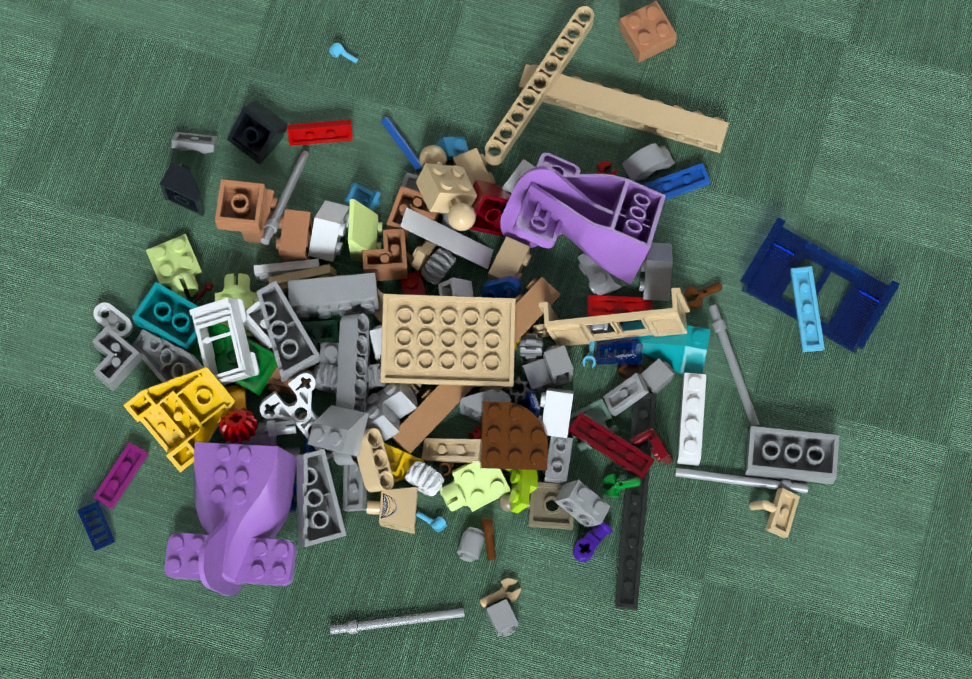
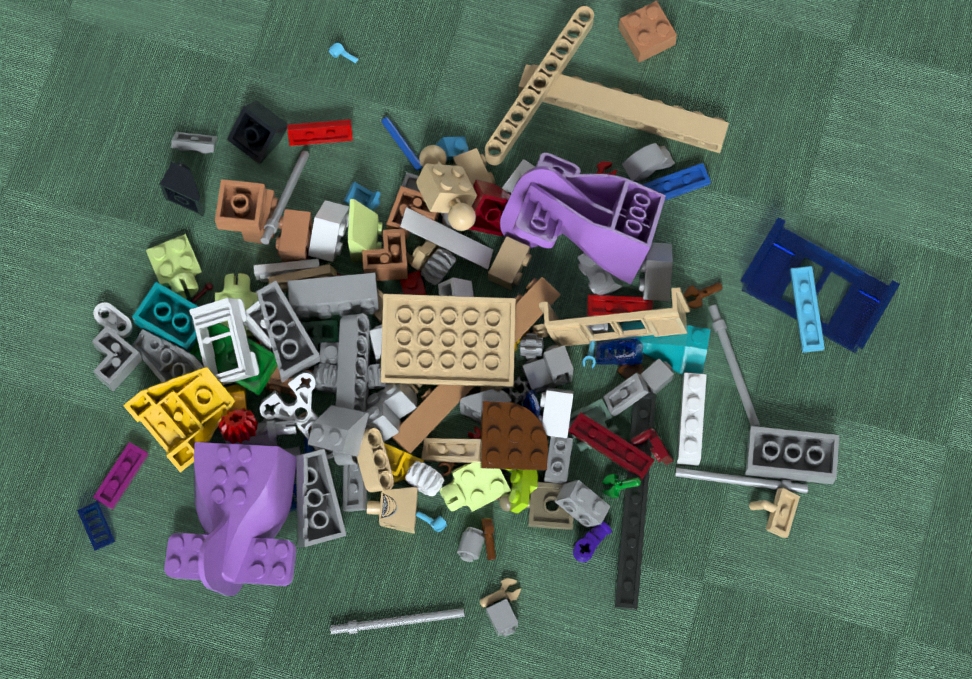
(499, 288): blue plate -> none

